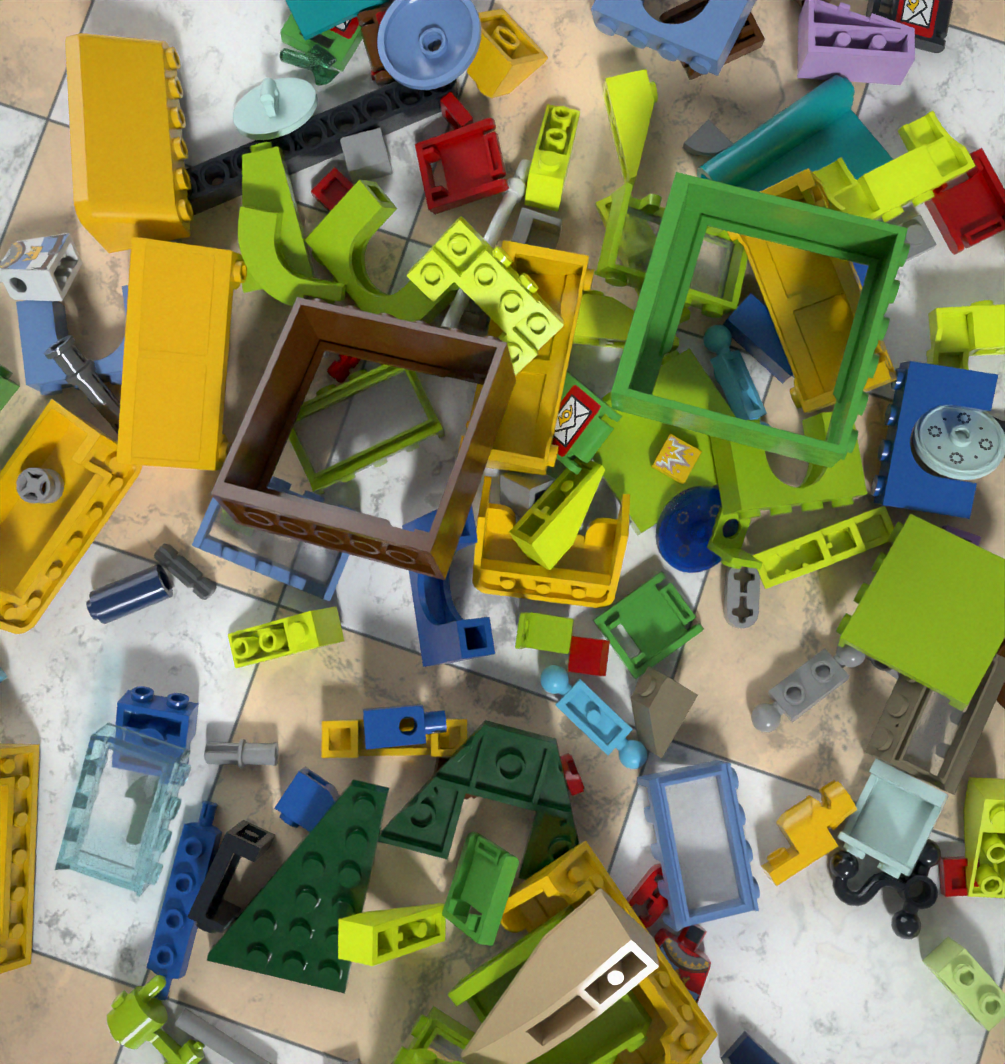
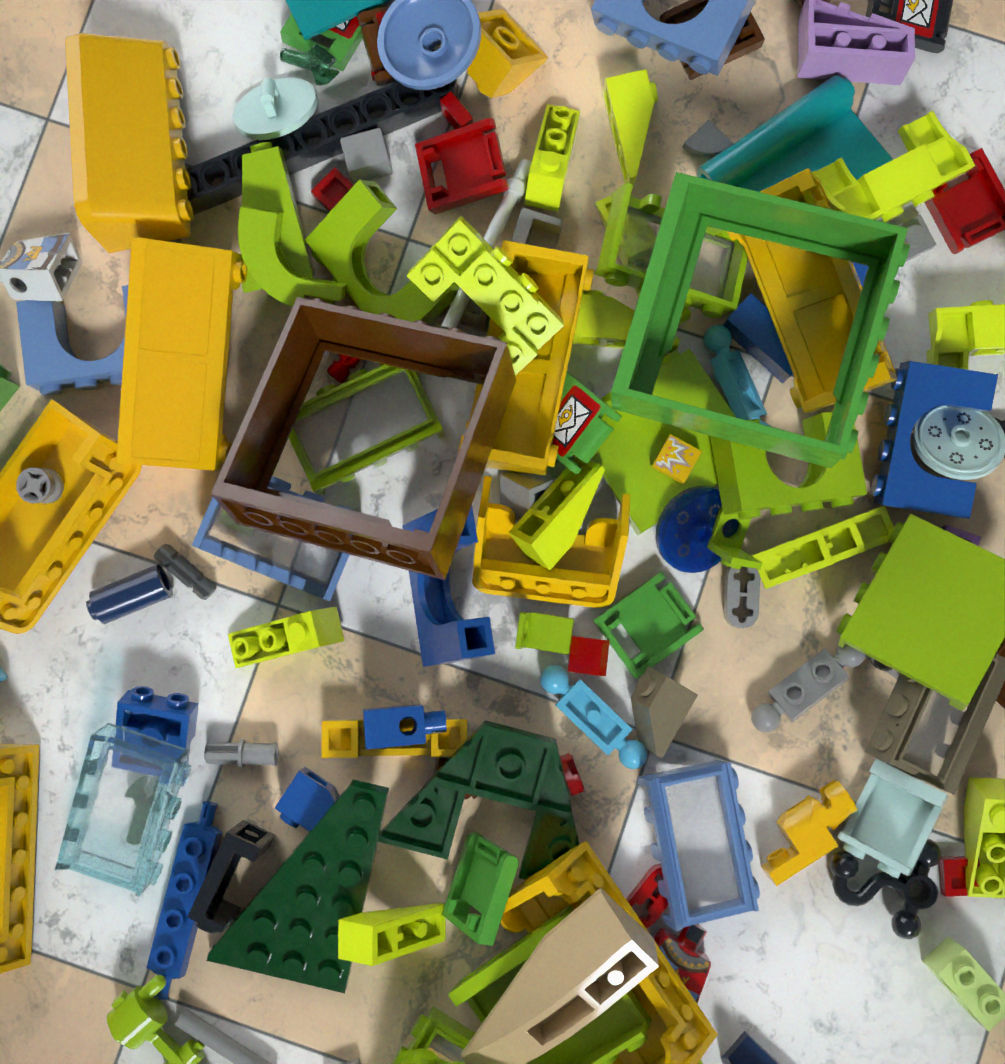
(82, 373): dark grey pin -> none

